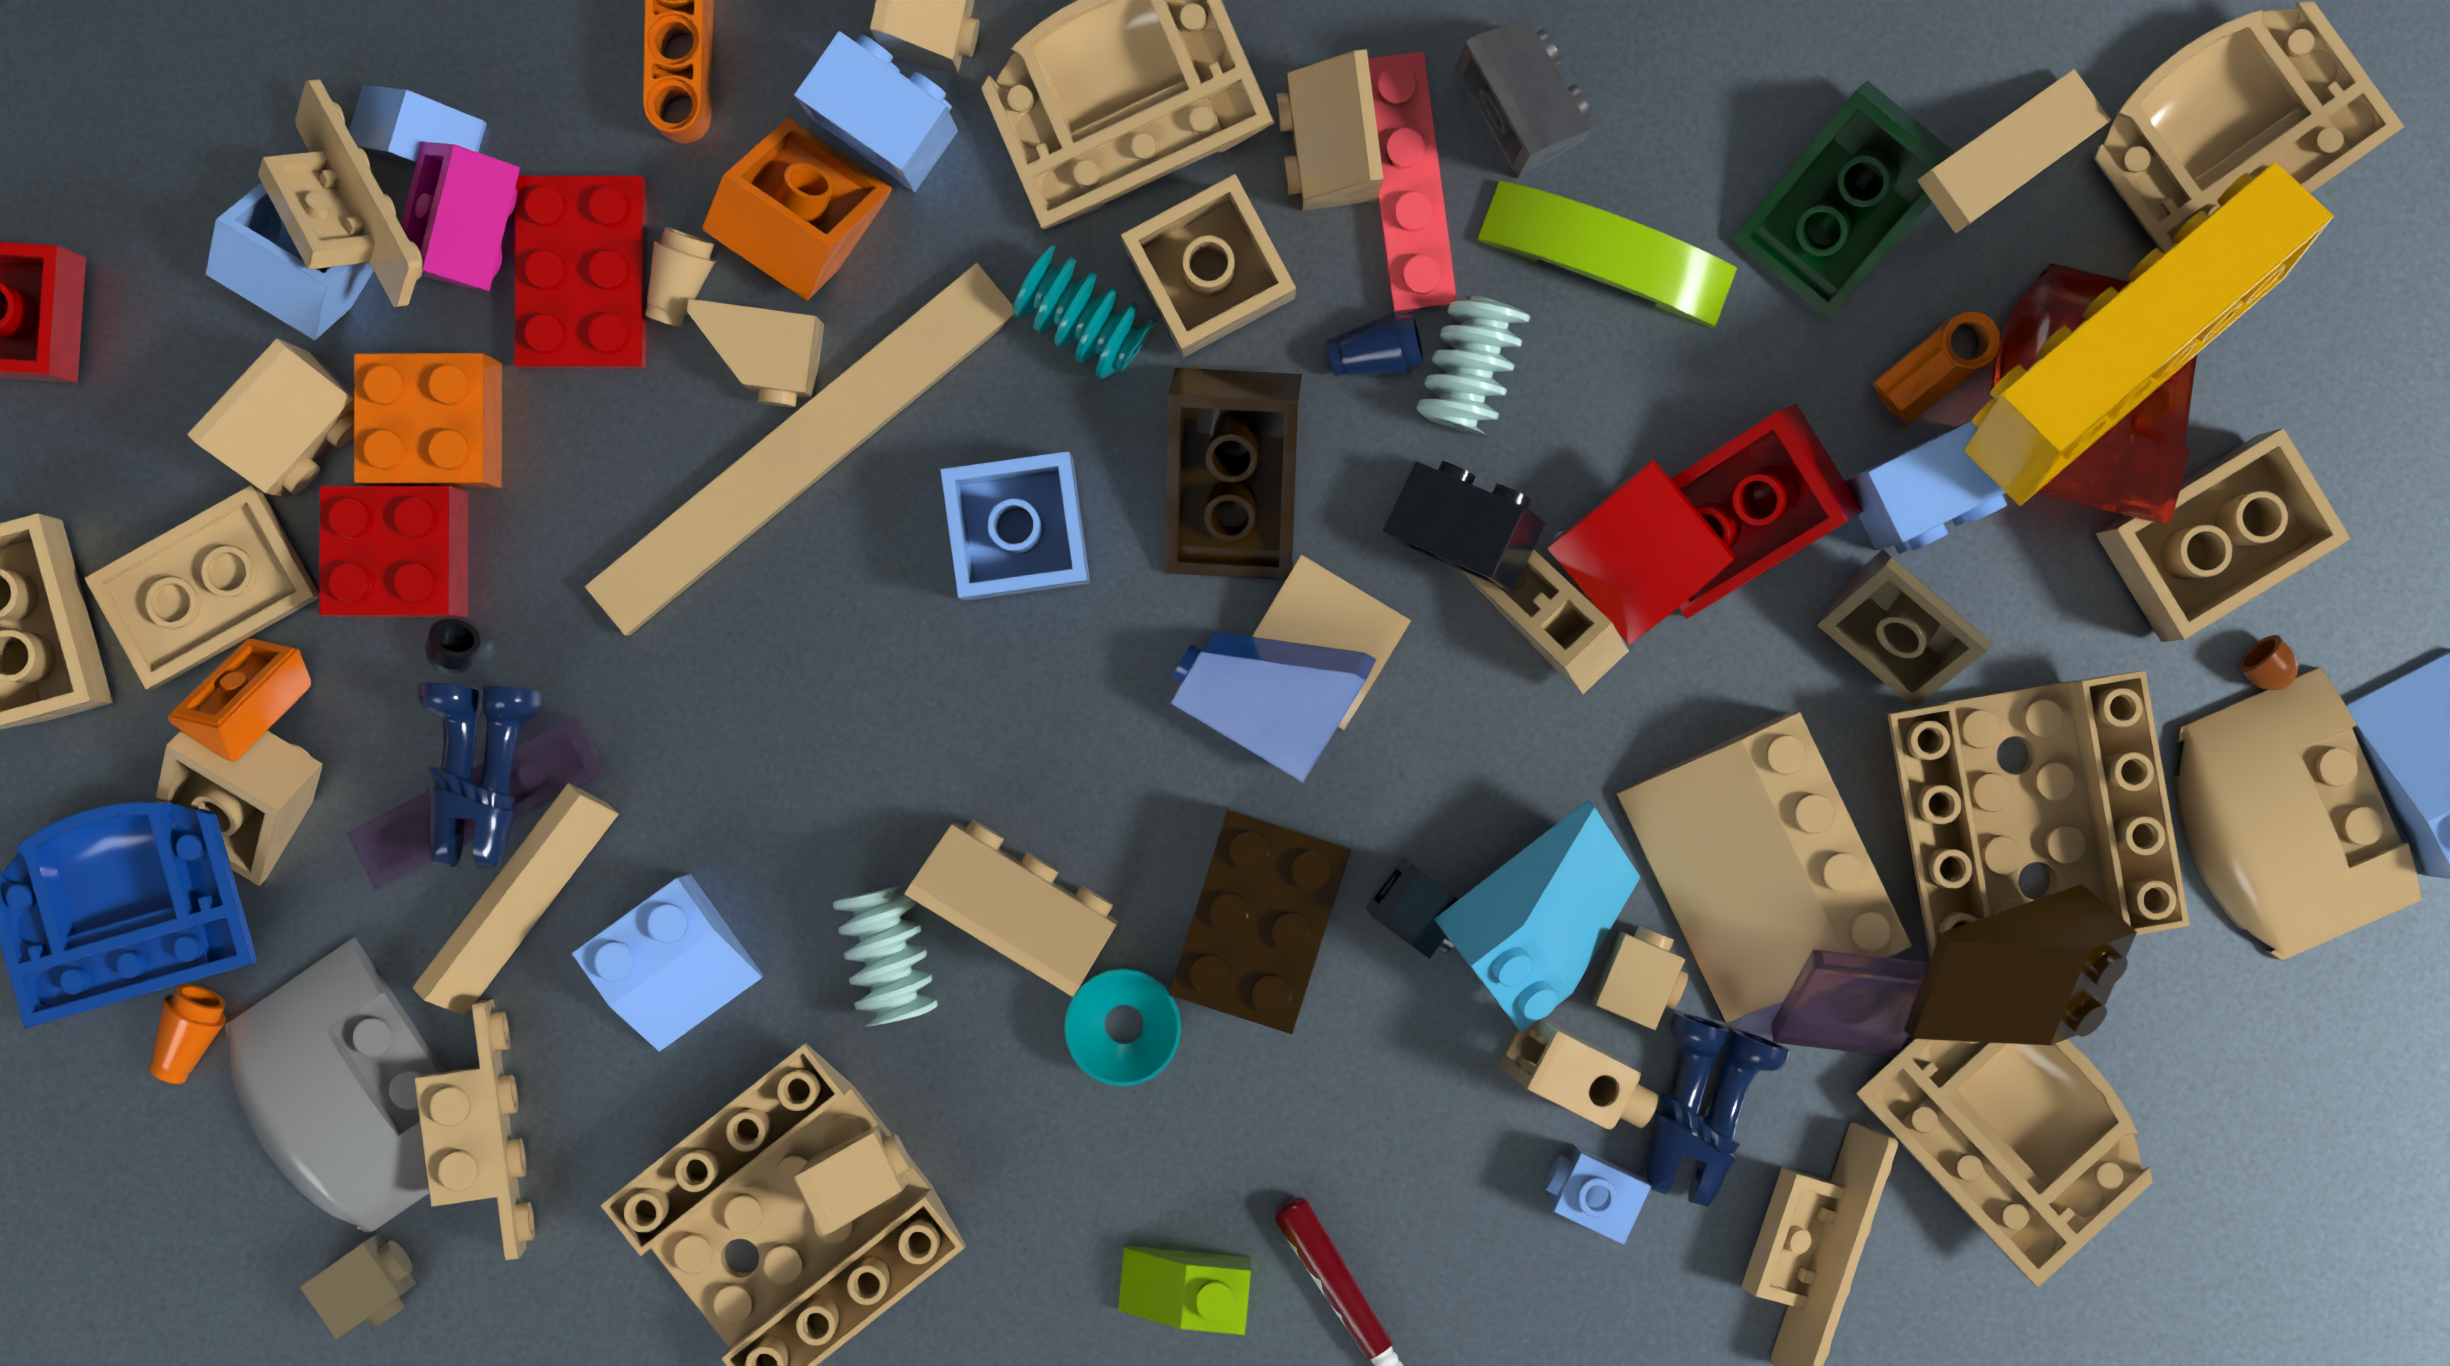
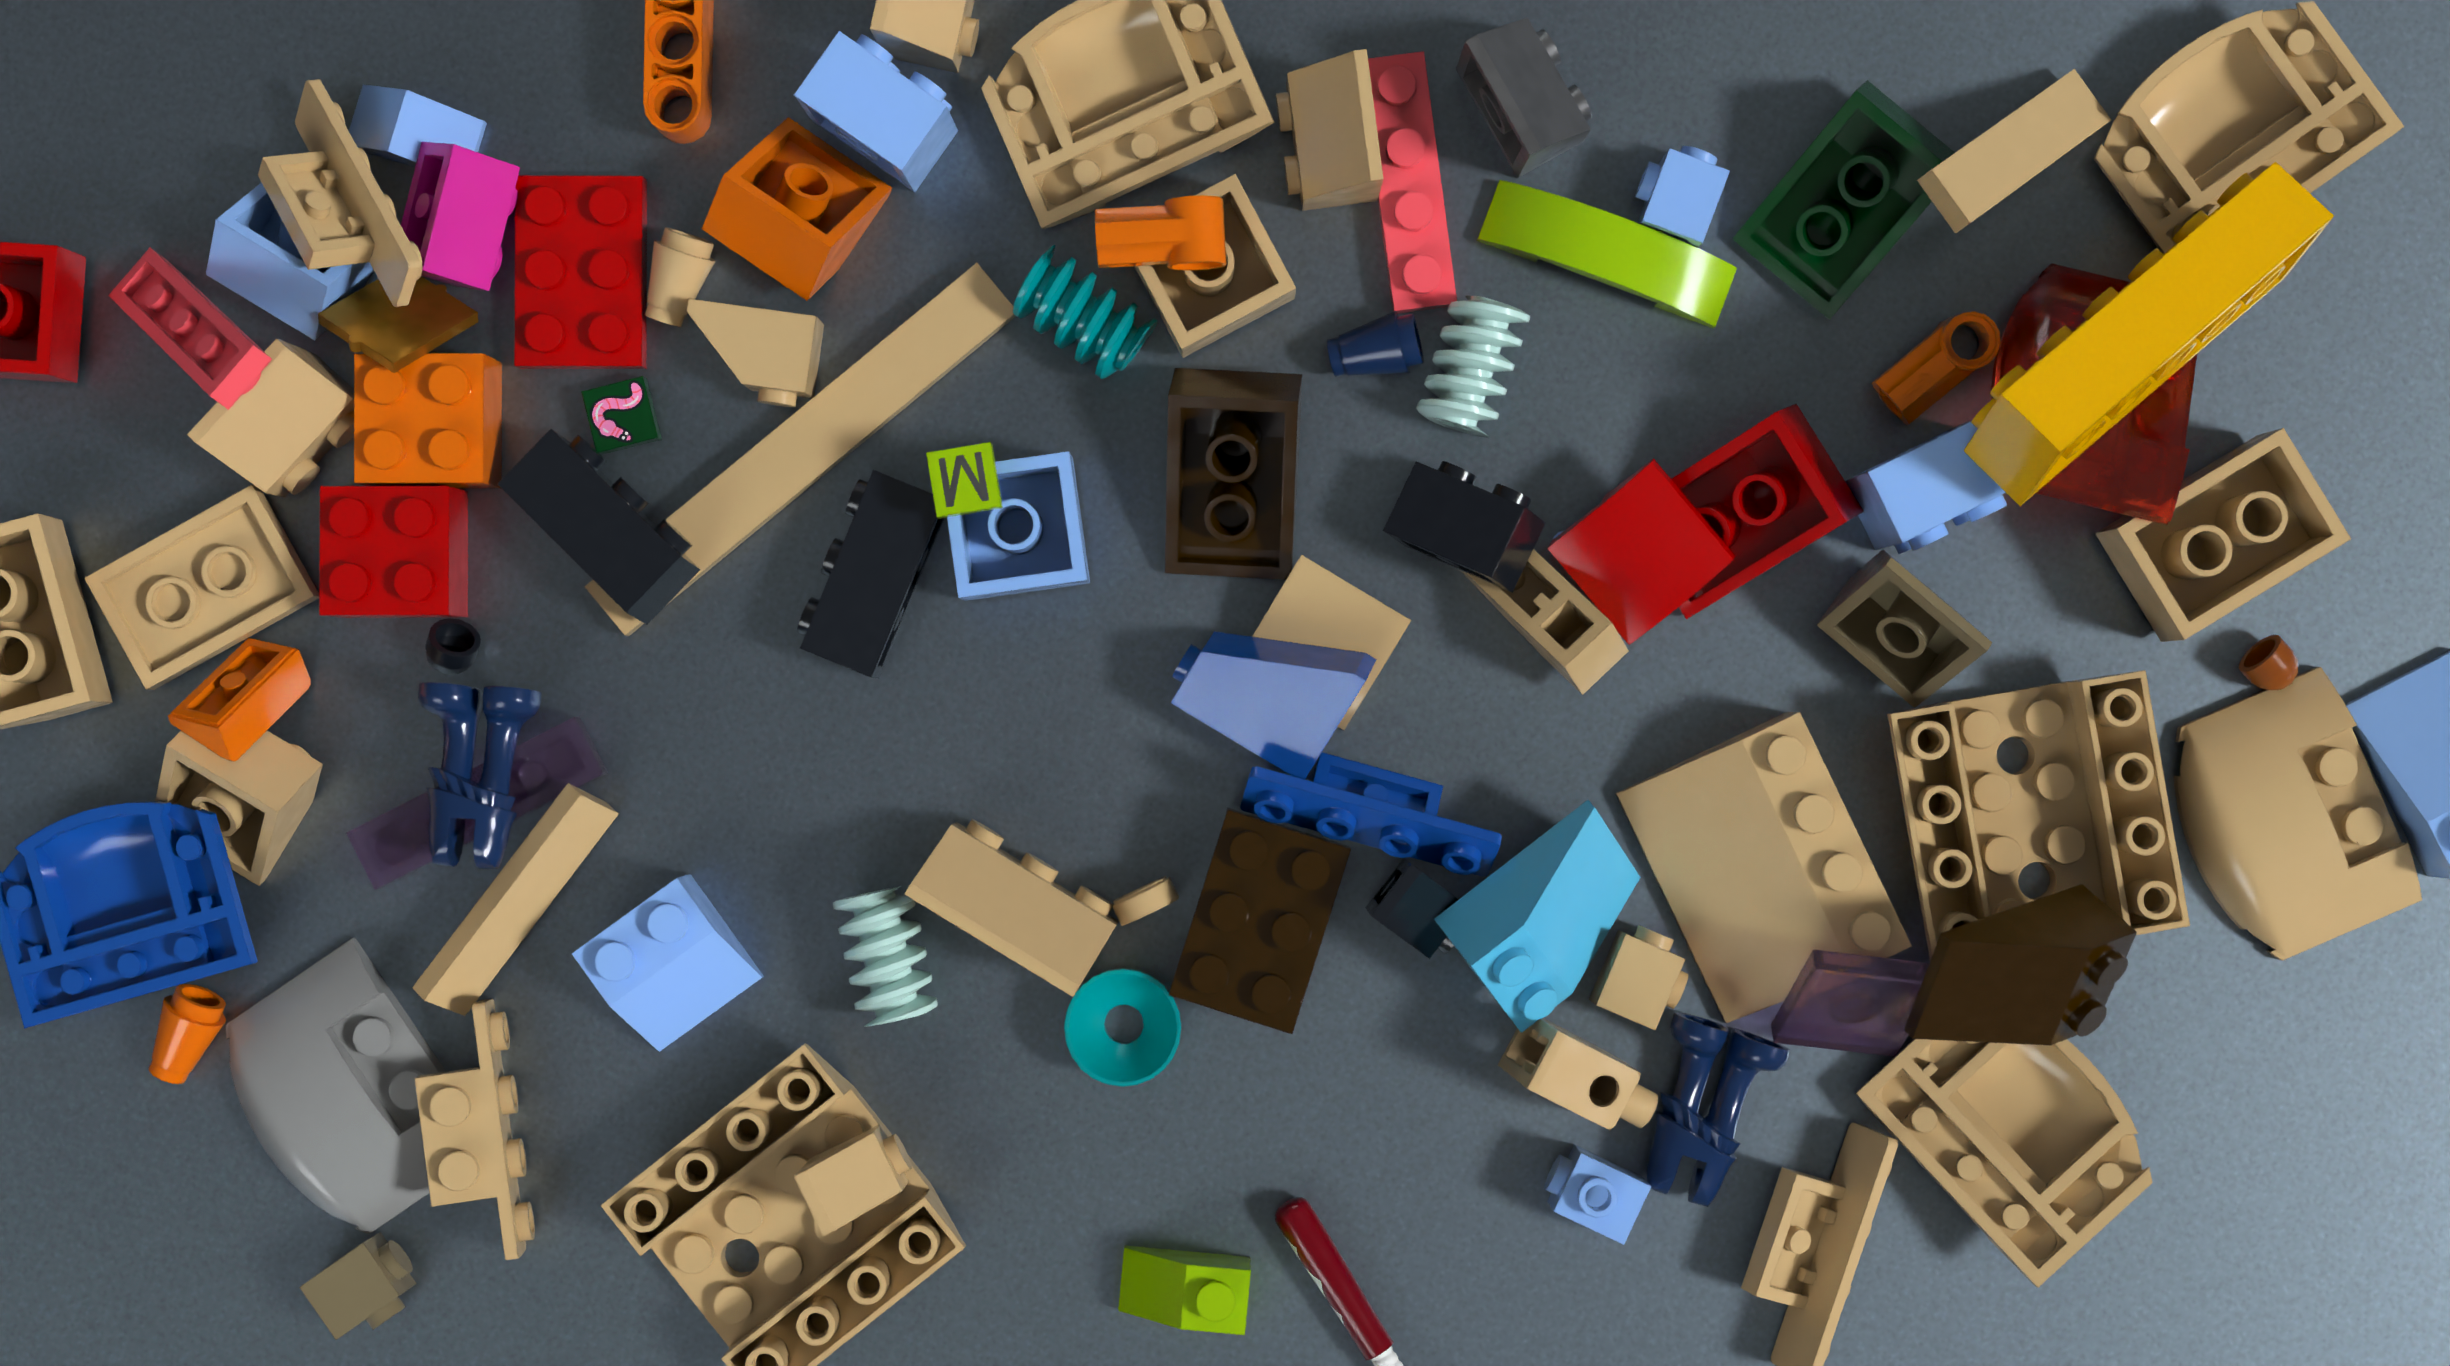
(190, 328): none -> coral plate
(400, 333): none -> pearl gold piece
(601, 524): none -> black brick
(621, 415): none -> dark green tile
(871, 574): none -> black brick
(964, 480): none -> lime tile
(1145, 900): none -> tan tile
(1181, 233): none -> orange piece
(1372, 809): none -> blue bracket
(1681, 193): none -> light blue brick

